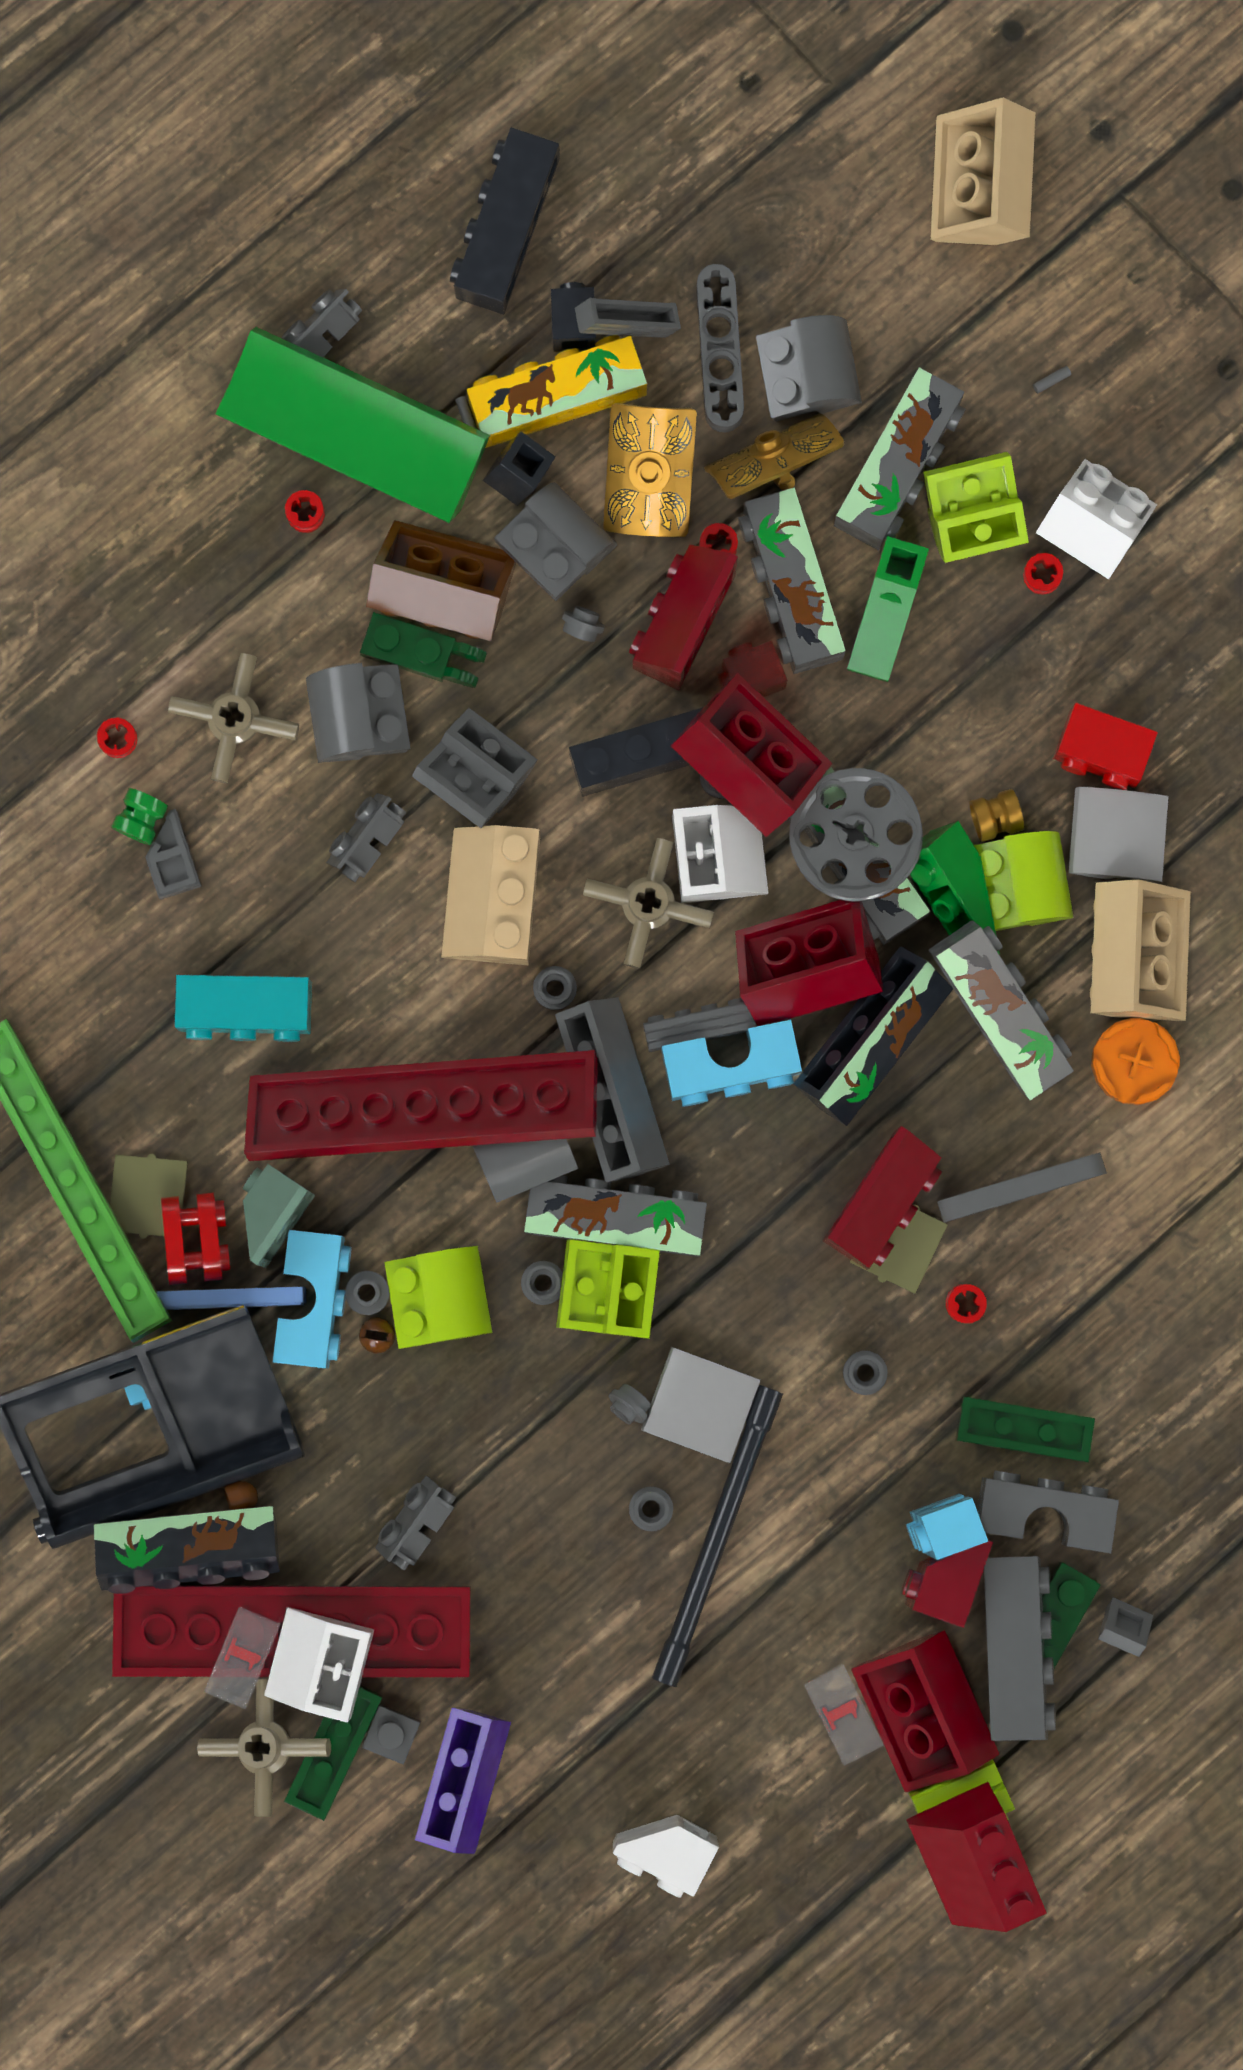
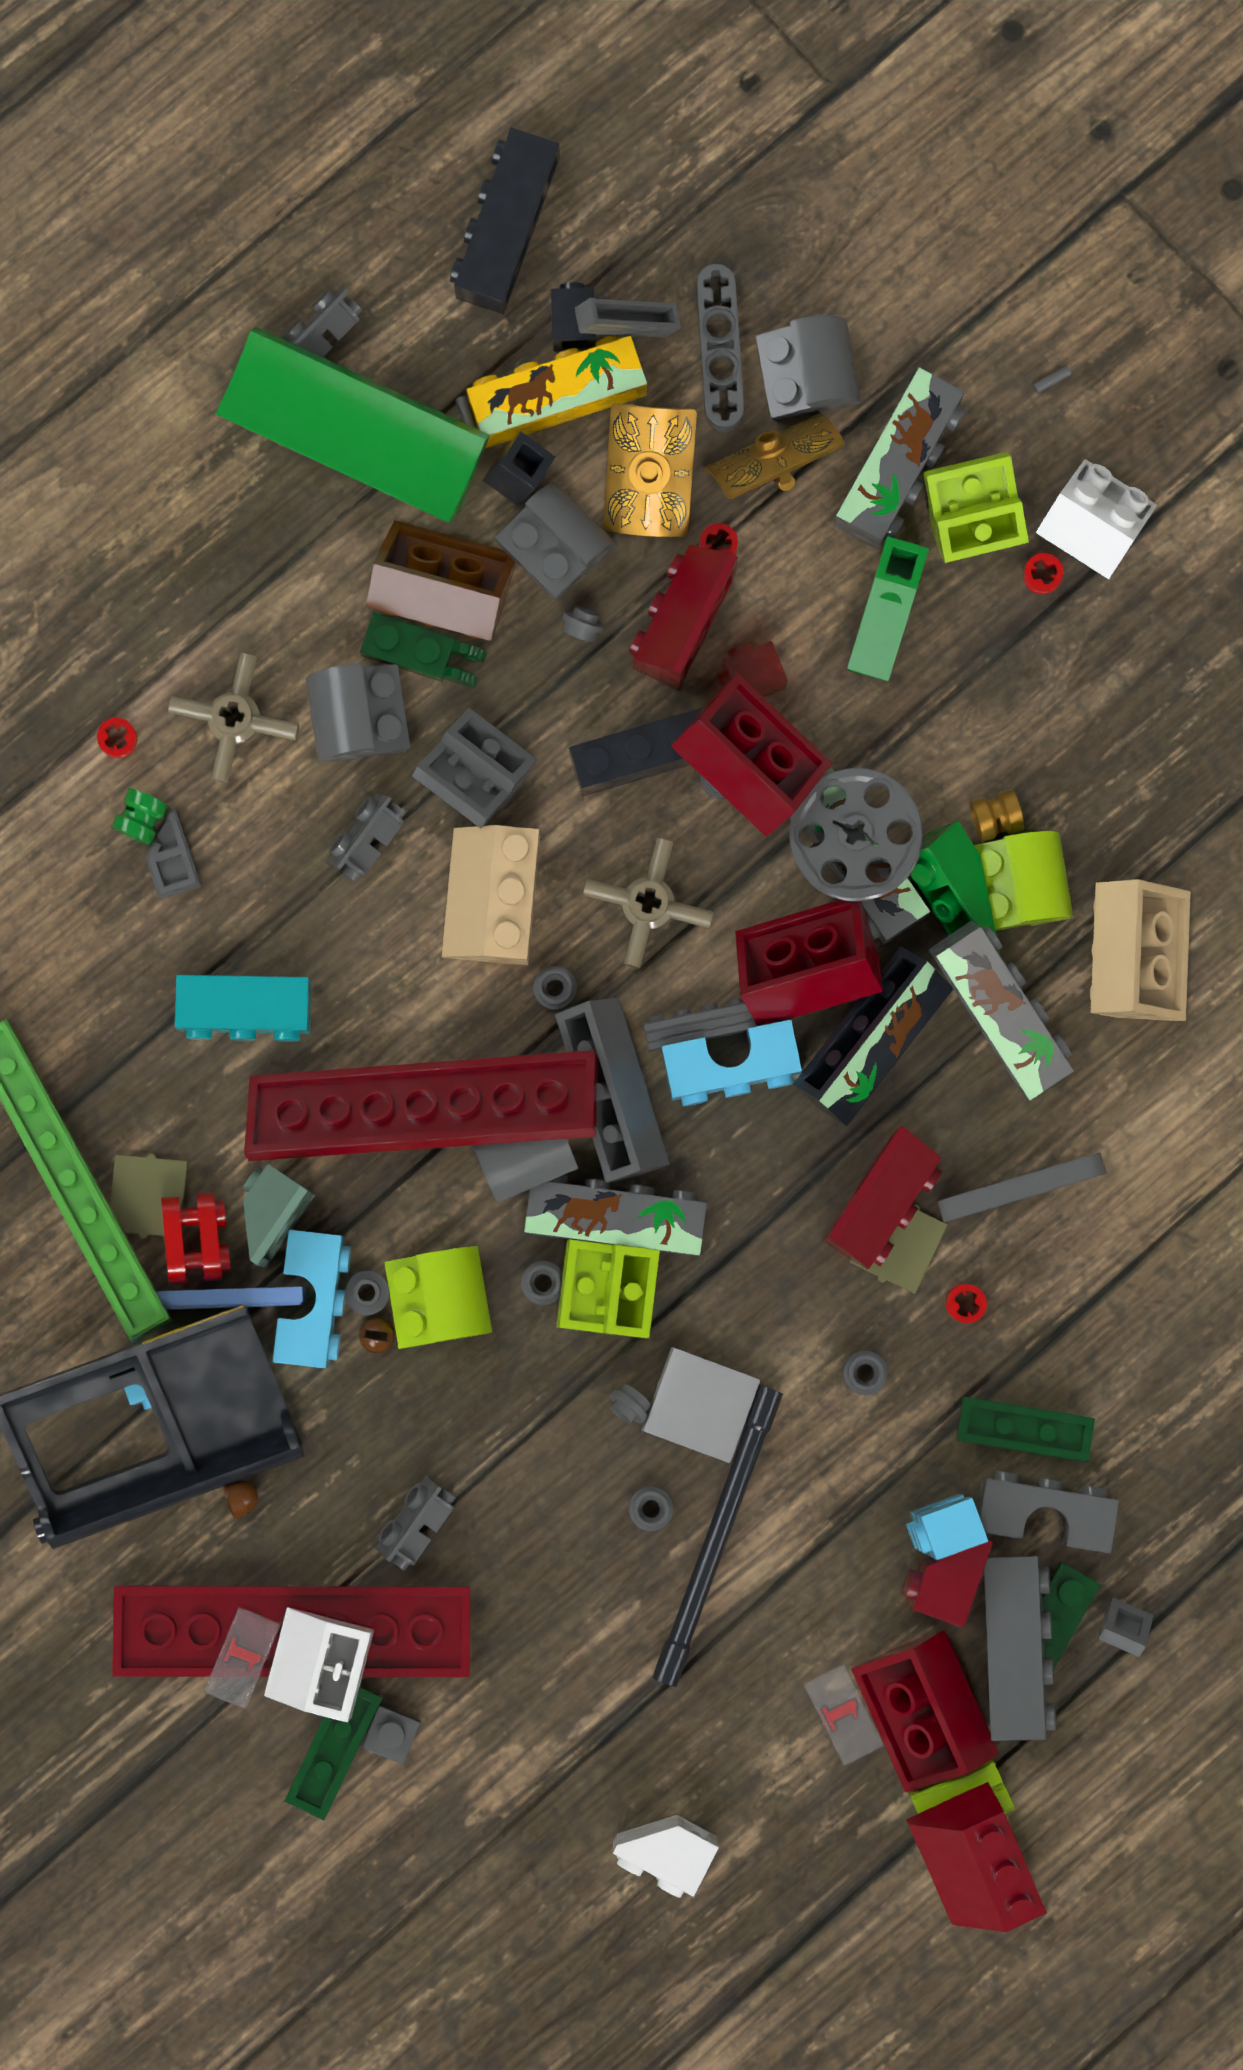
(186, 1549): brick -> none
(264, 1763): dark tan bar -> none
(293, 517): red bush -> none
(463, 1781): dark purple brick -> none
(718, 854): white slope -> none
(793, 581): brick -> none
(983, 174): tan slope -> none
(1104, 747): red brick -> none
(1118, 834): light grey slope -> none
(1135, 1061): orange tile -> none

